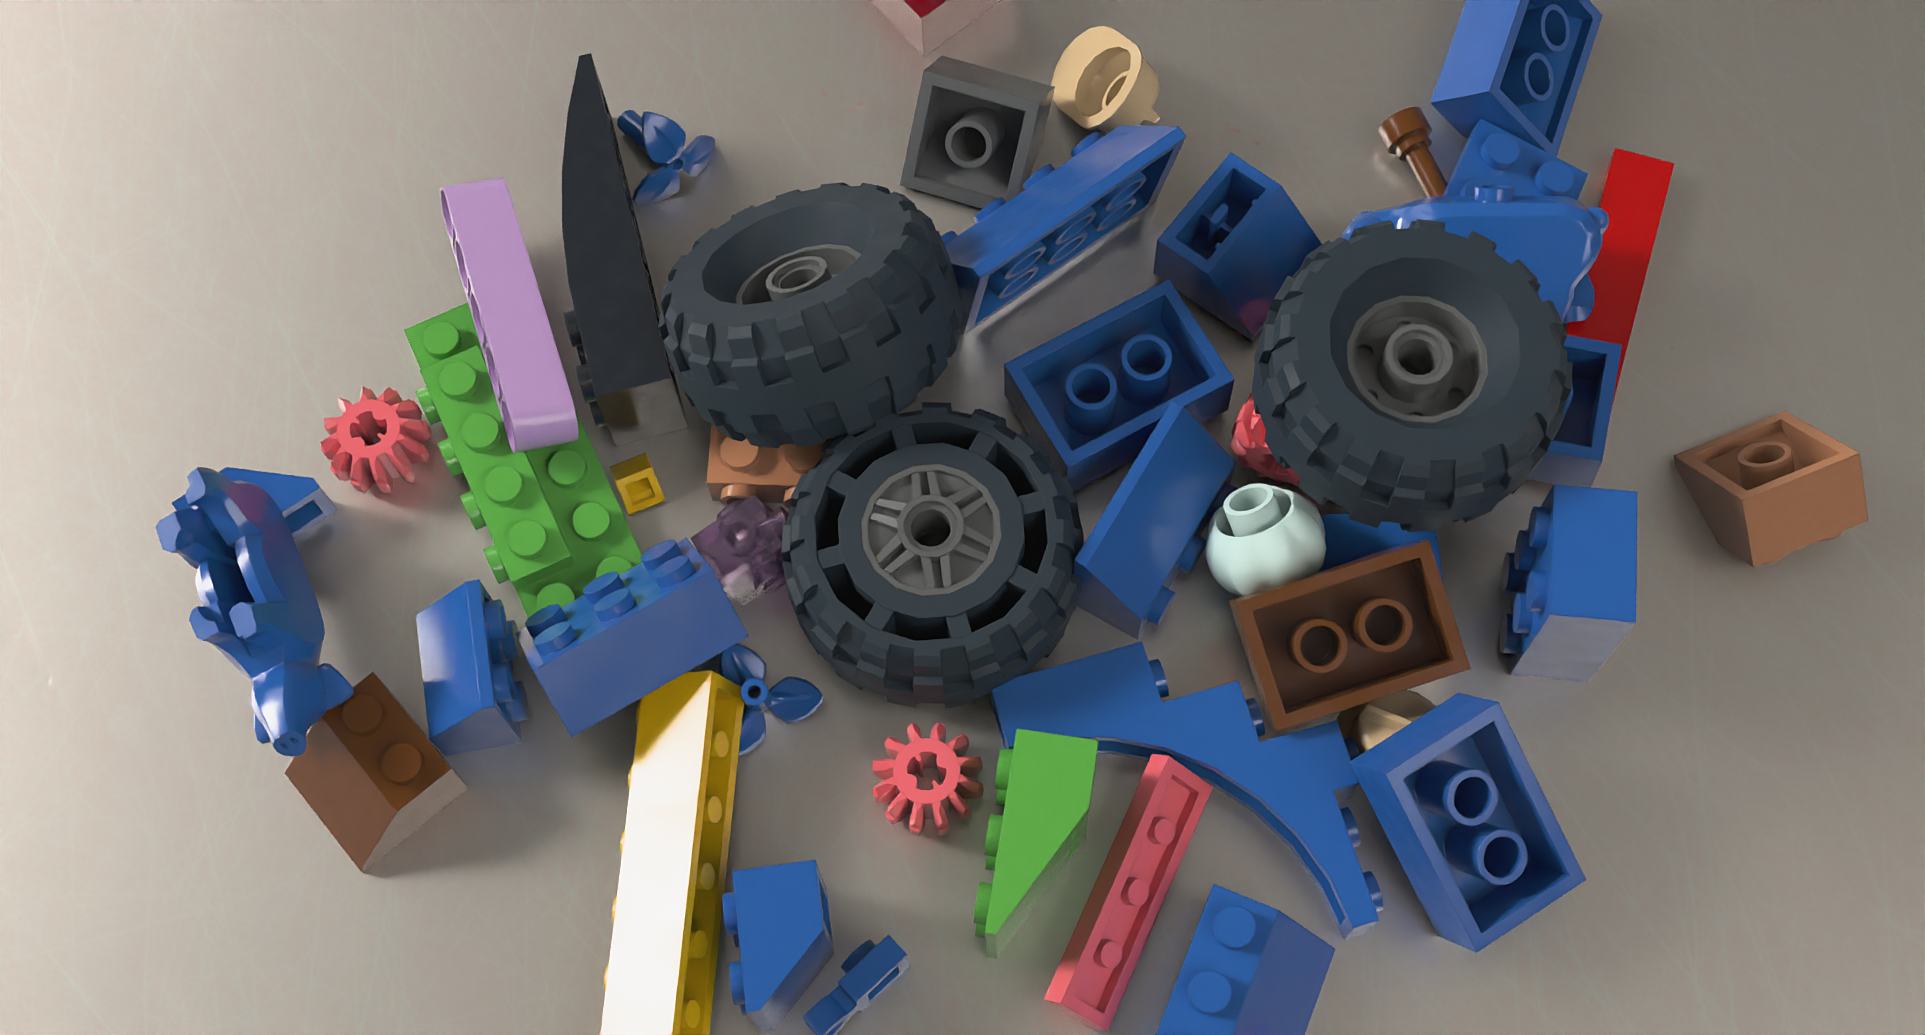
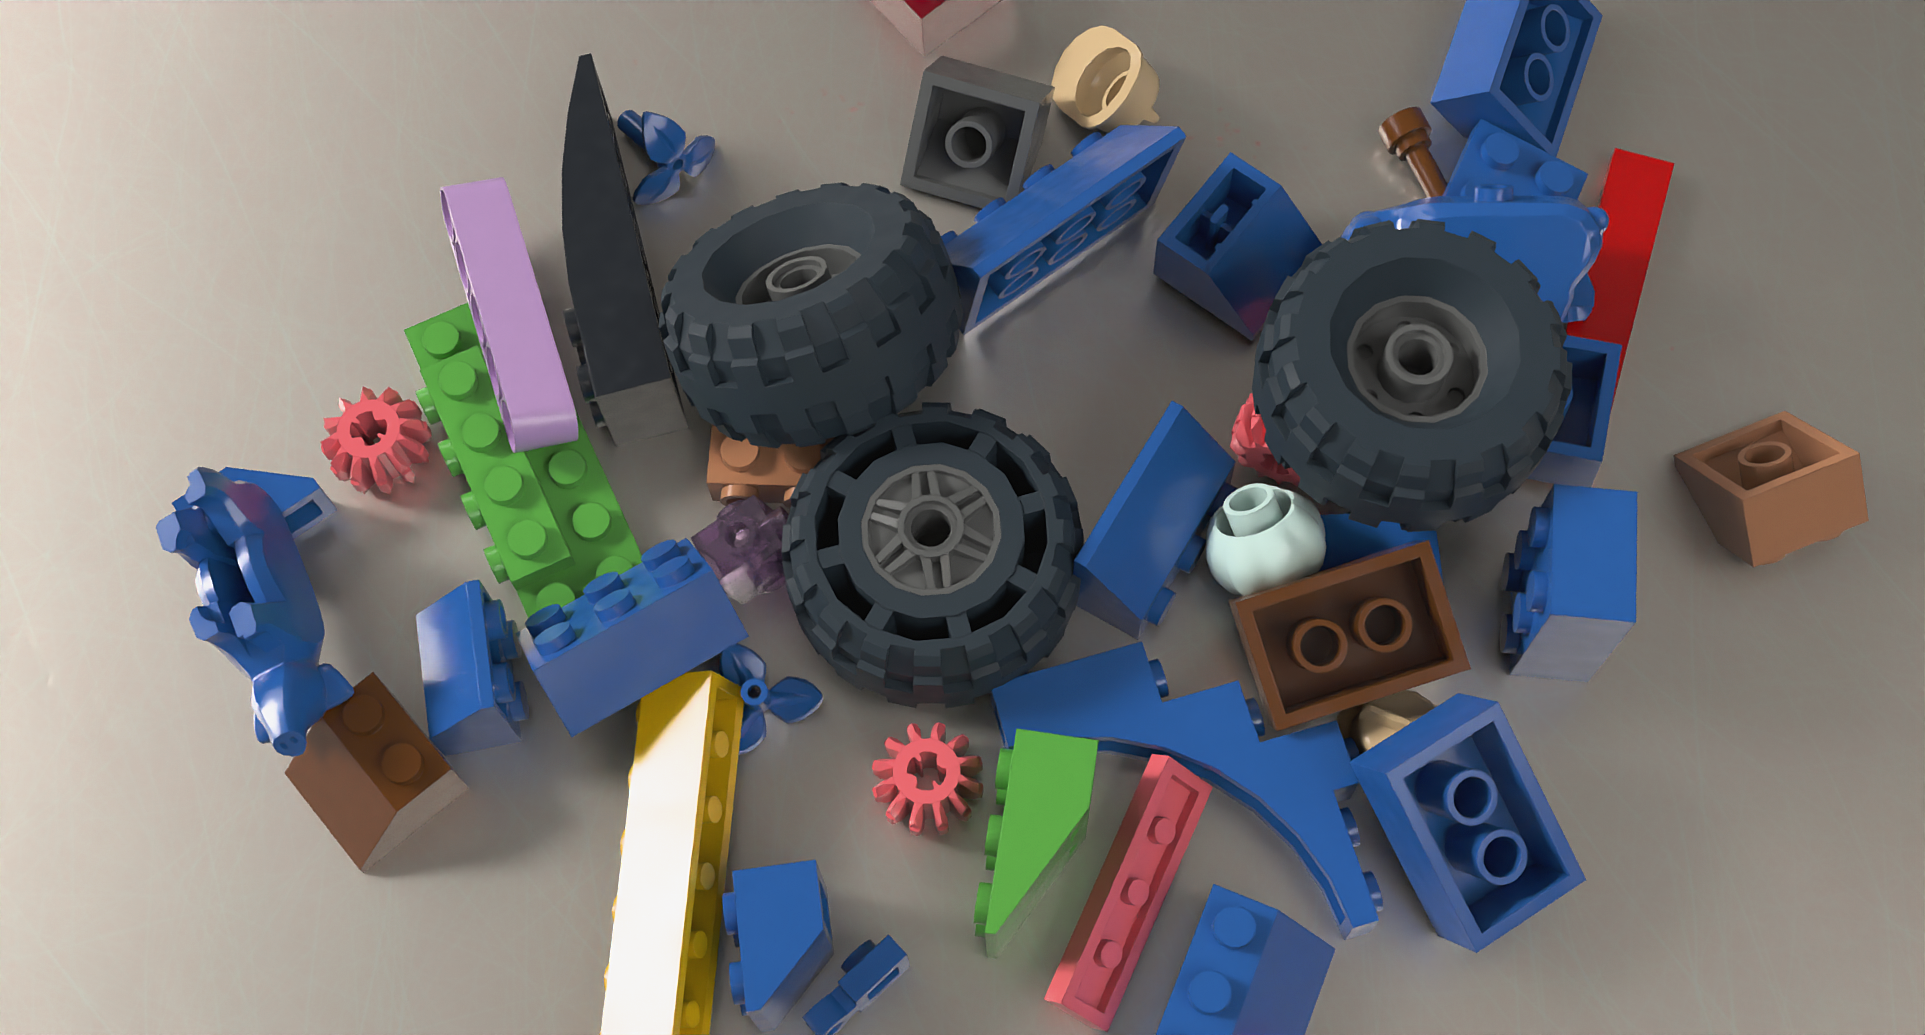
(637, 483): yellow piece -> none
(1111, 379): blue brick -> none

